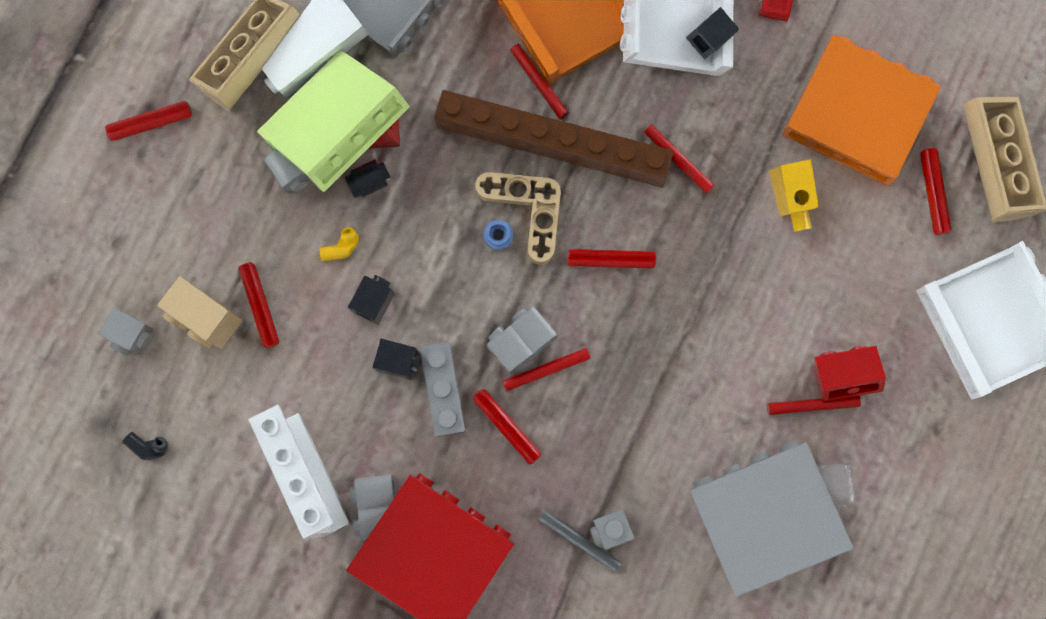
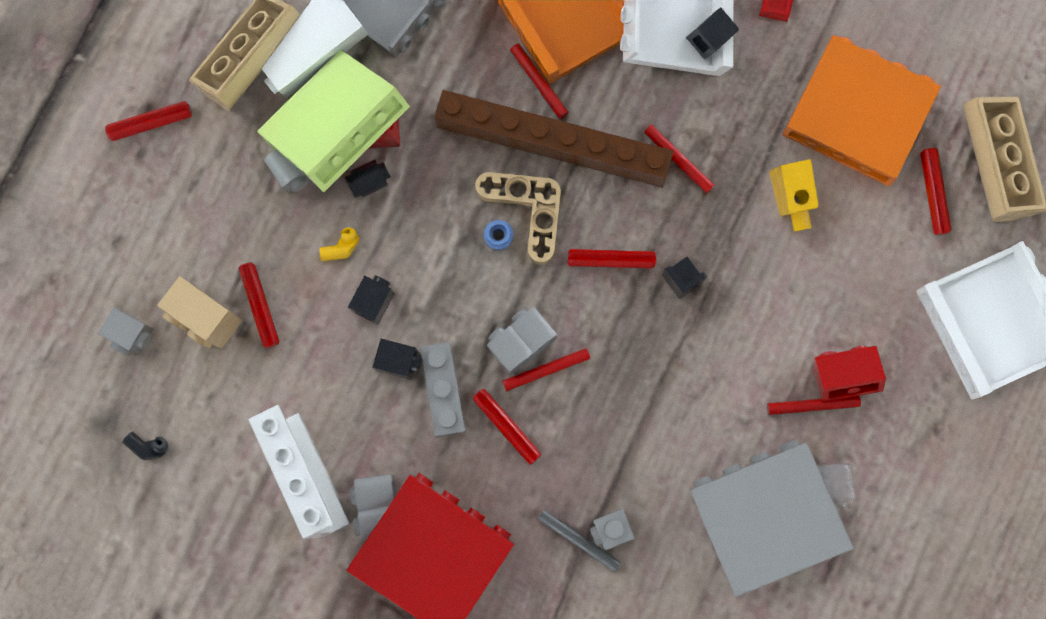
(683, 277): none -> black panel

